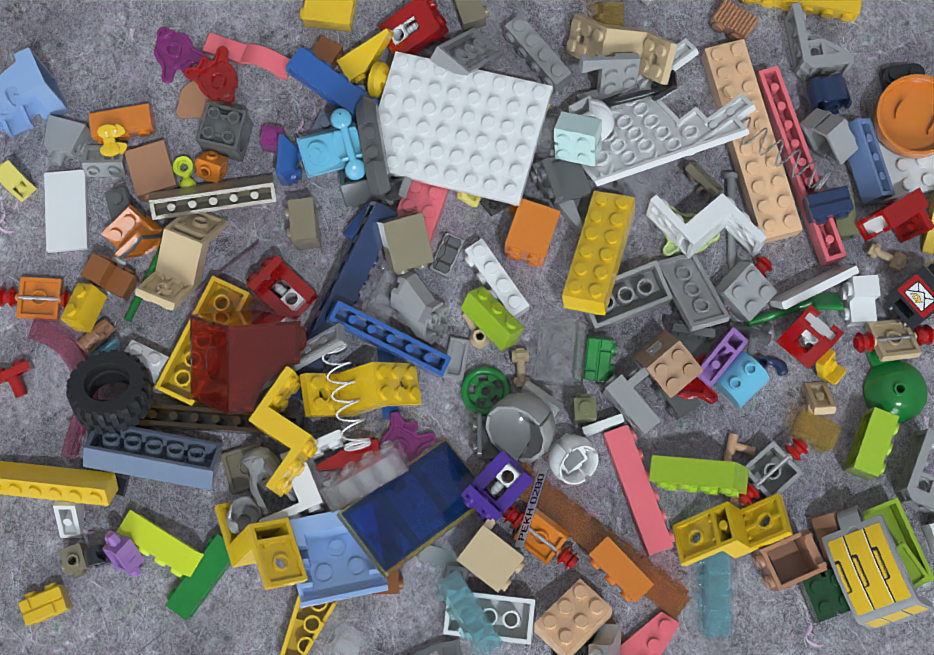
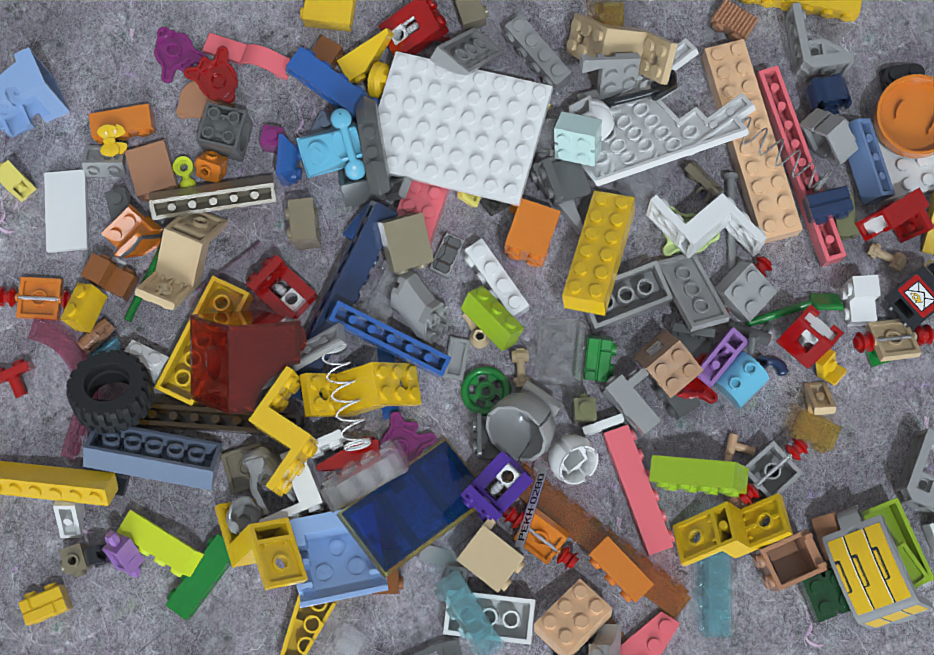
(64, 138): light grey torso -> none
(813, 286): white tile -> none
(872, 444): lime brick -> none
(881, 390): green dish -> none

